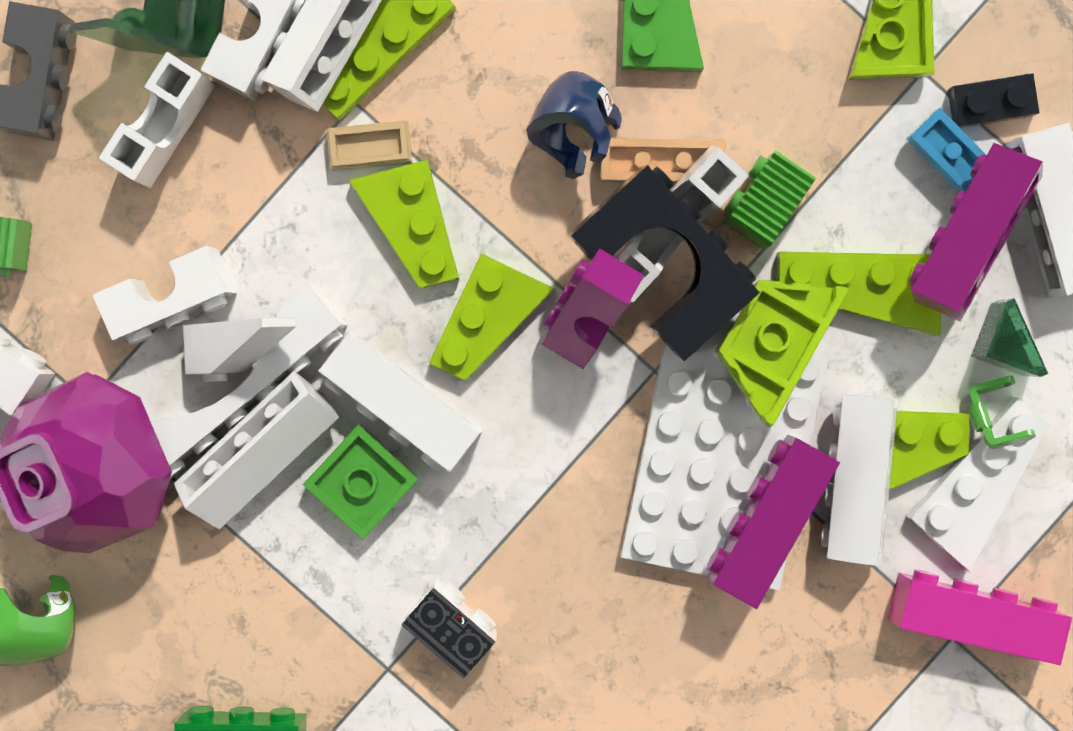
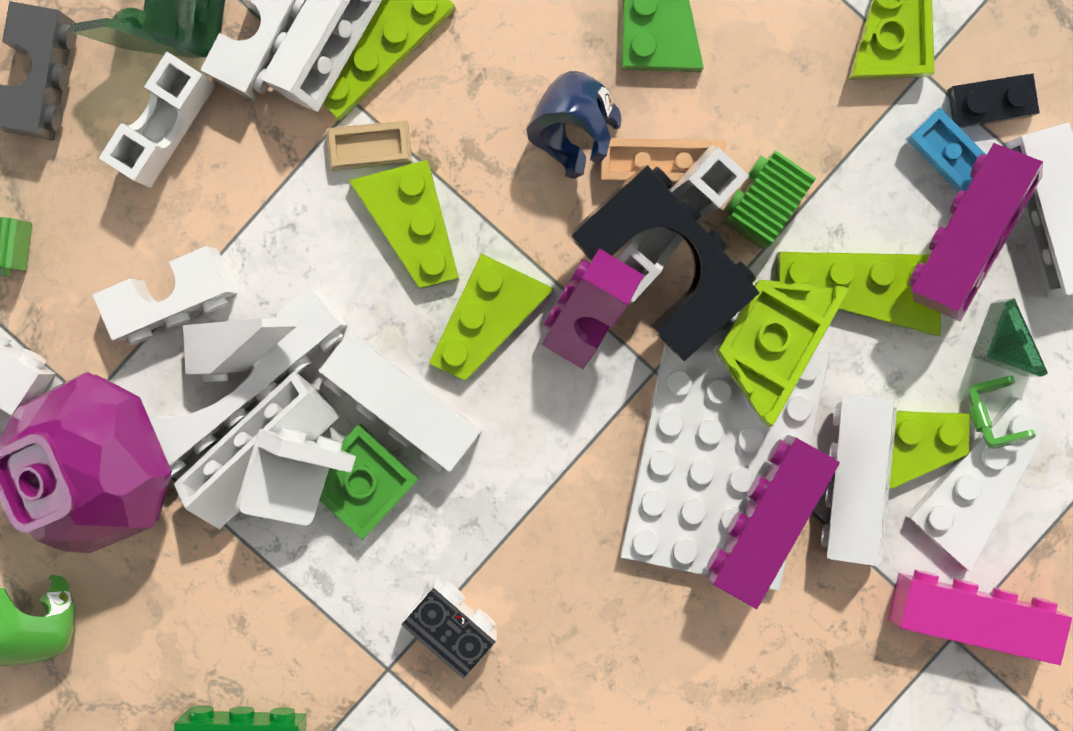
(289, 475): none -> white bracket

